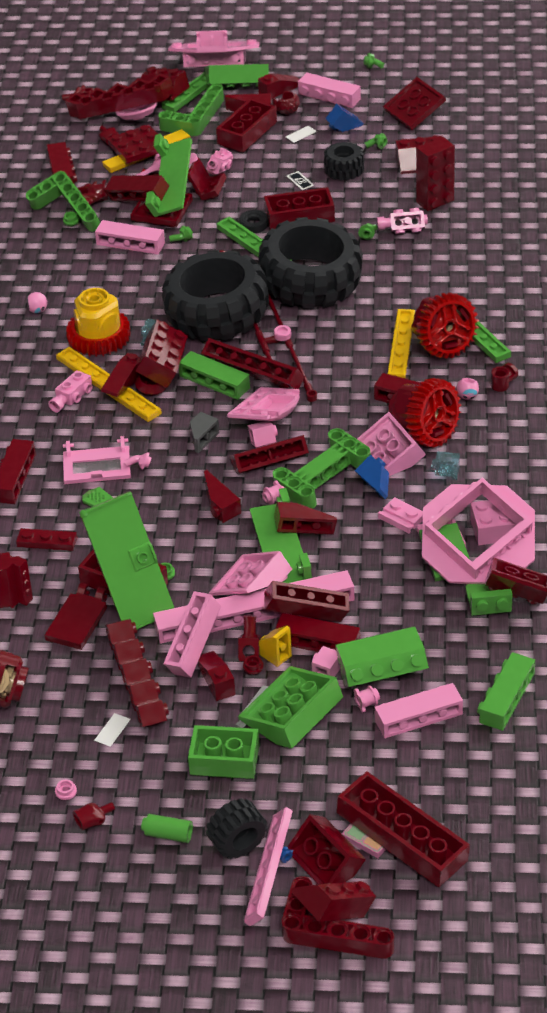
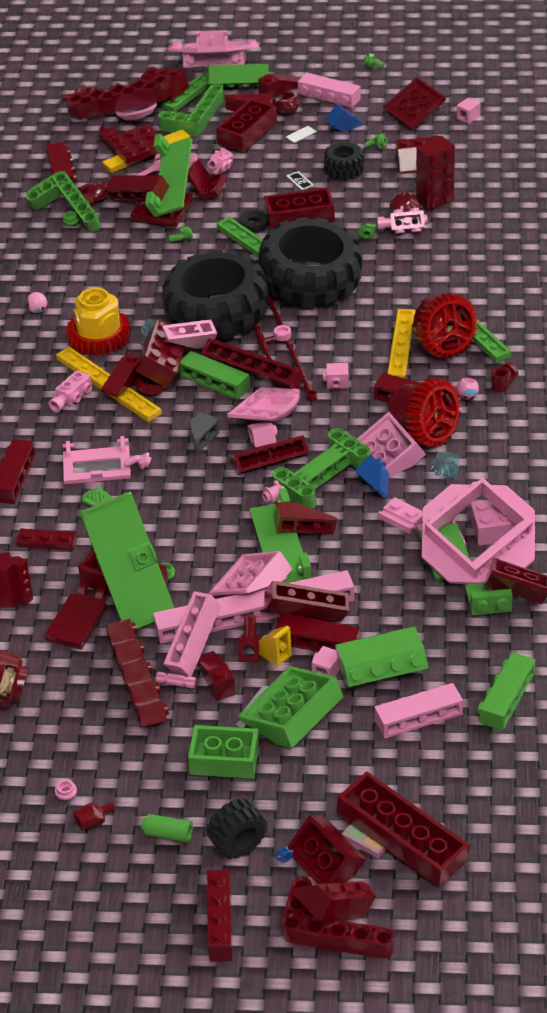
(112, 729): white sticker -> none
(130, 237): bright pink brick -> none
(176, 680): none -> bright pink axle
(191, 333): none -> bright pink slope
(219, 916): none -> dark red brick
(222, 501): dark red slope -> none
(253, 664): dark red plate -> none
(268, 867): bright pink tile -> none
(336, 375): none -> bright pink brick
(366, 697): bright pink brick -> none
(405, 201): none -> dark red hair
(468, 110): none -> bright pink brick

